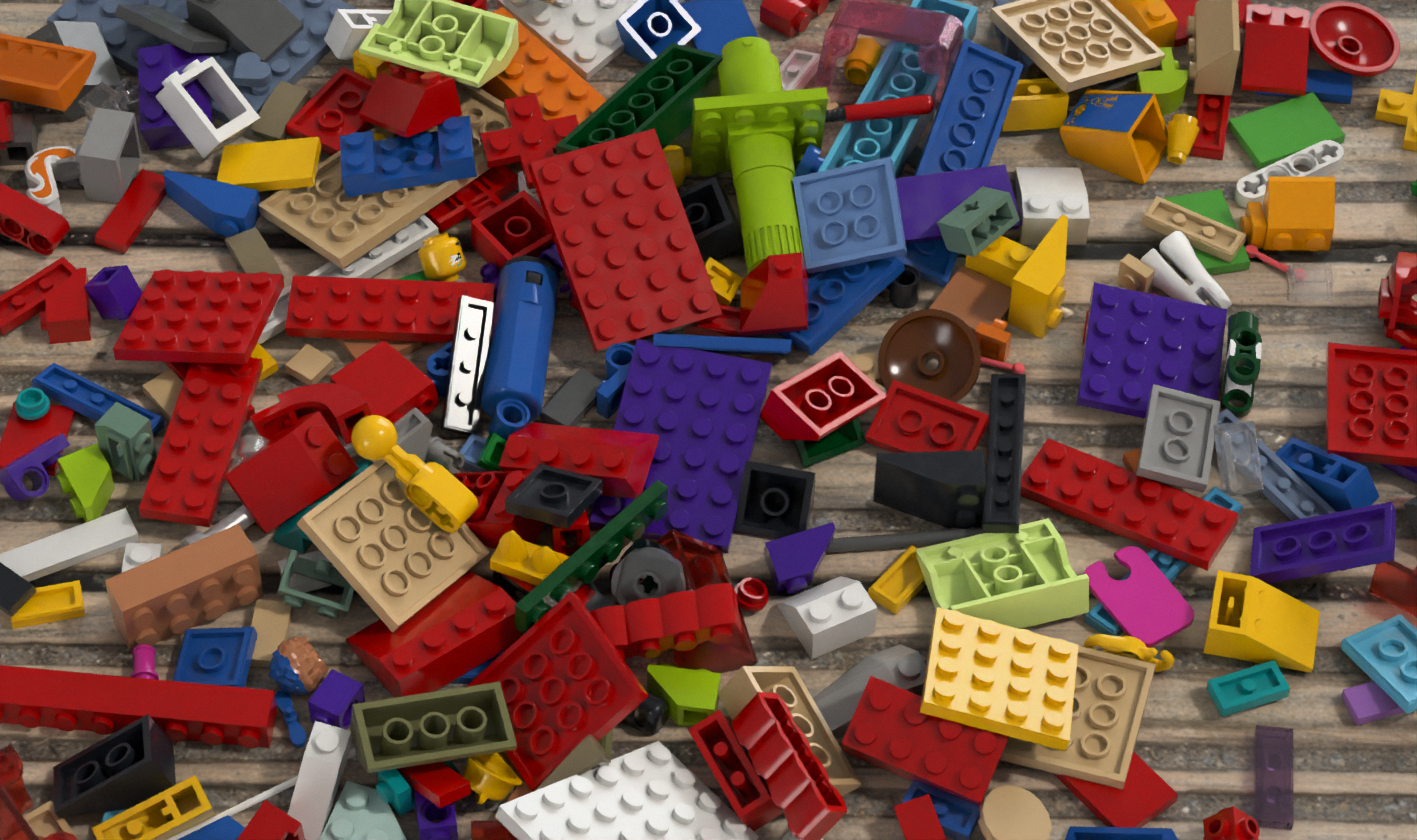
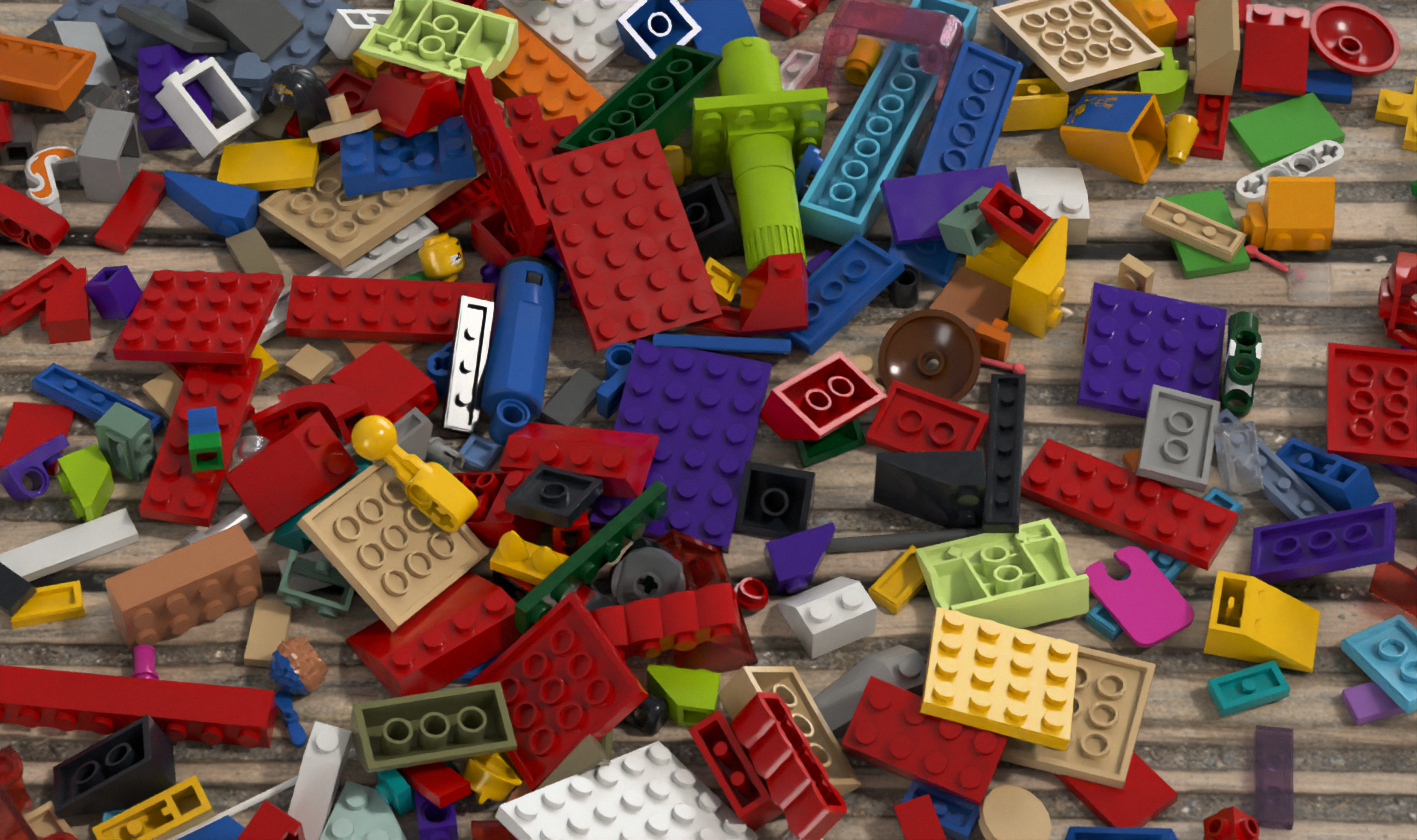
(32, 404): teal plate -> none
(140, 553): white plate -> none
(204, 438): none -> leg
(216, 656): blue tile -> none
(299, 90): none -> black hair
(334, 700): dark purple brick -> none
(342, 120): none -> tan tile
(491, 453): green tile -> none
(503, 163): none -> red plate
(849, 215): medium blue plate -> none
(883, 109): red piece -> none
(1015, 219): none -> red slope
(1119, 645): yellow piece -> none
(1180, 253): white piece -> none

